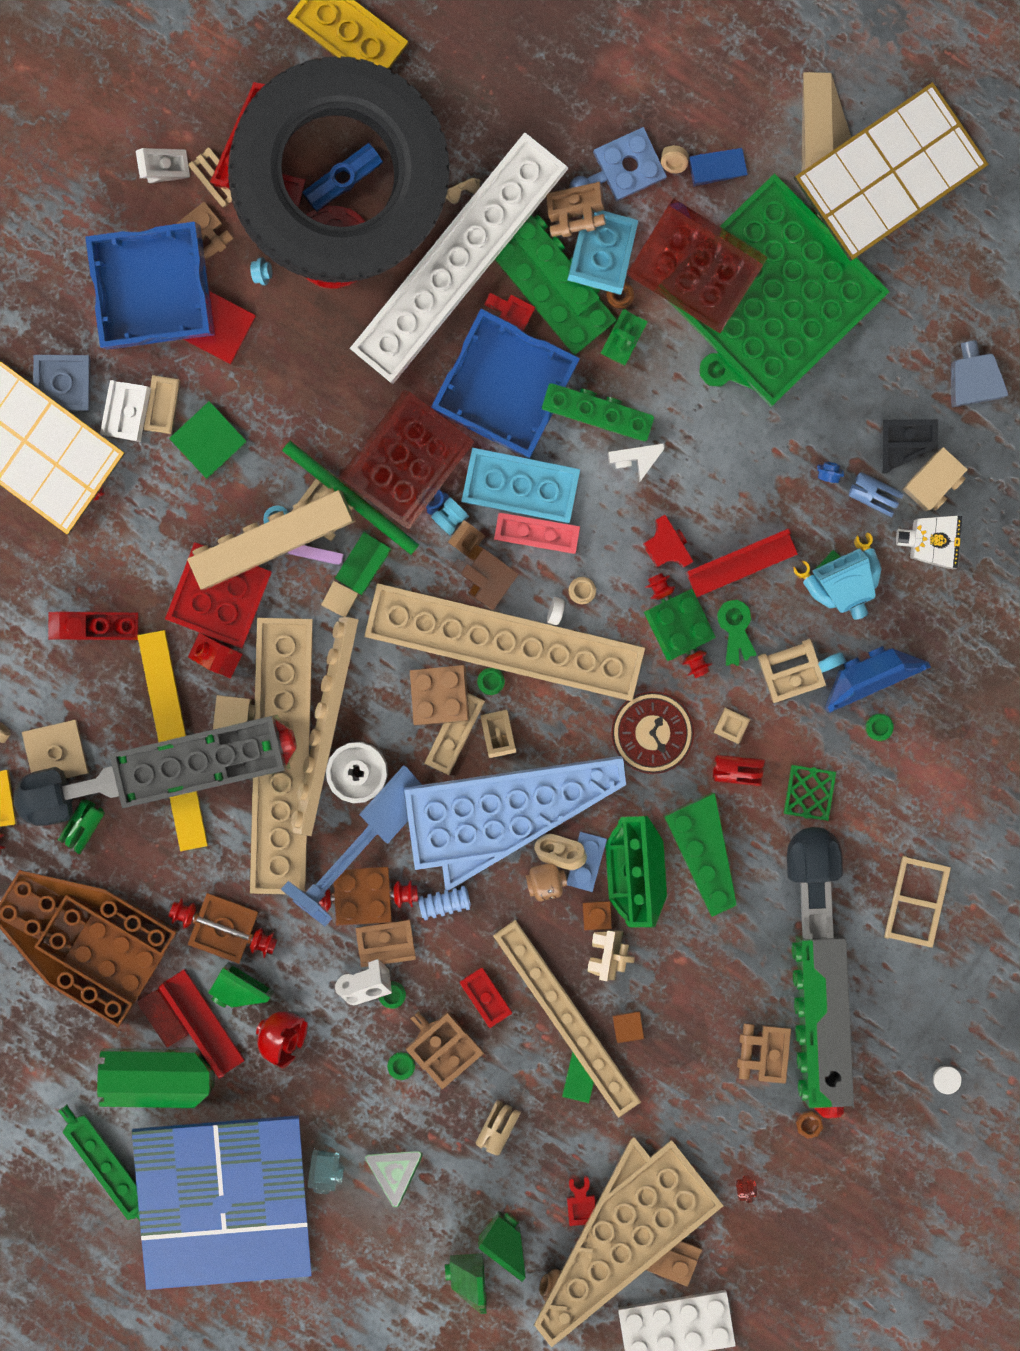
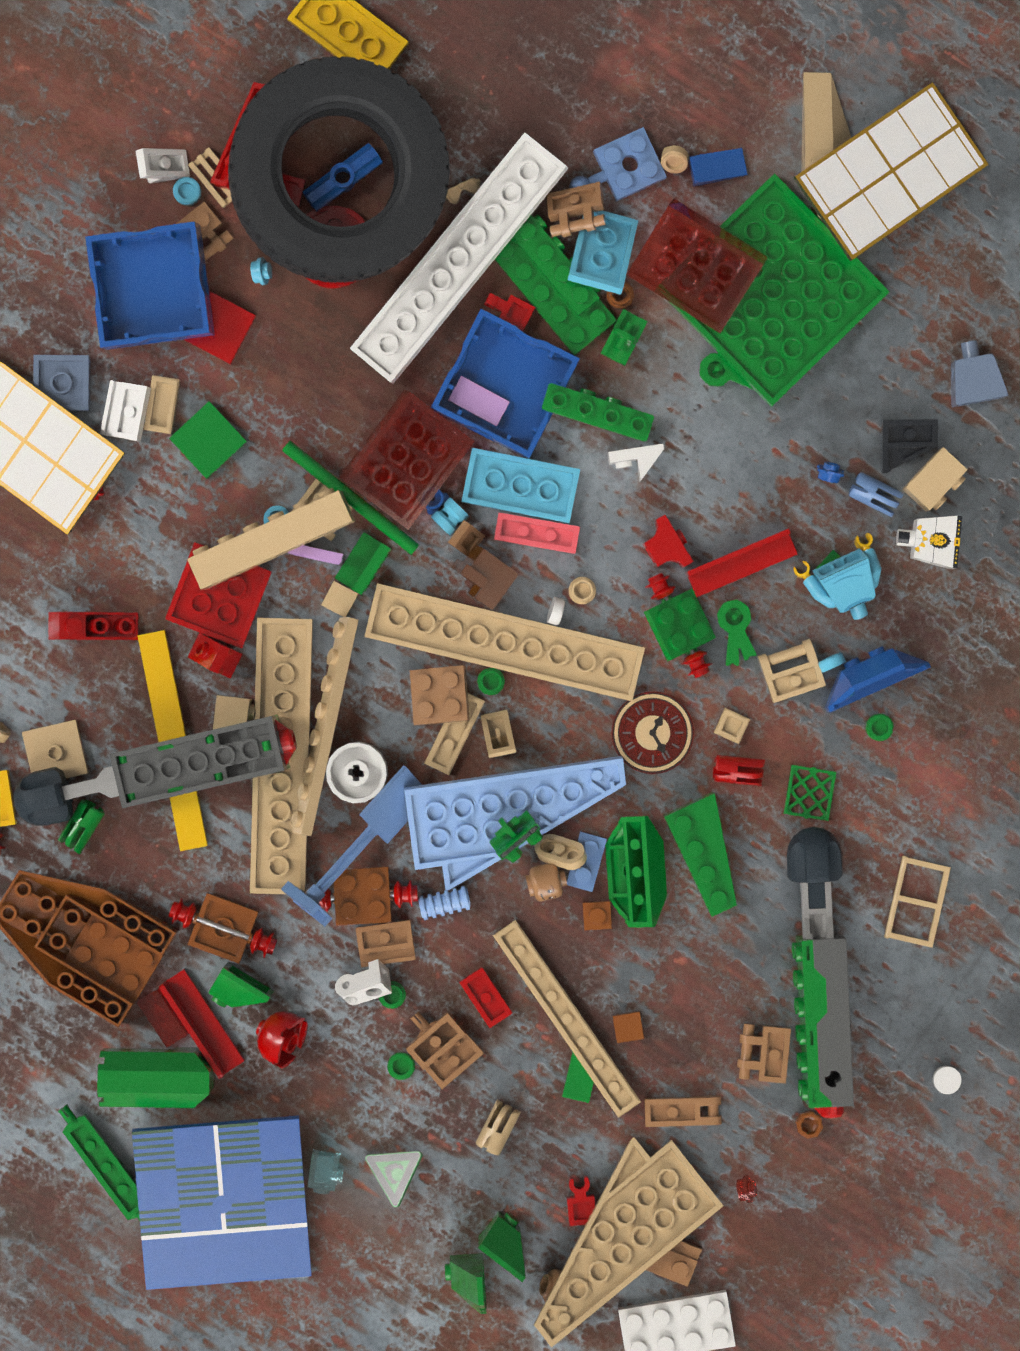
(187, 191): none -> medium azure tile
(478, 401): none -> lavender tile
(513, 834): none -> green hips
(614, 955): tan hips -> none
(682, 1111): none -> medium nougat plate

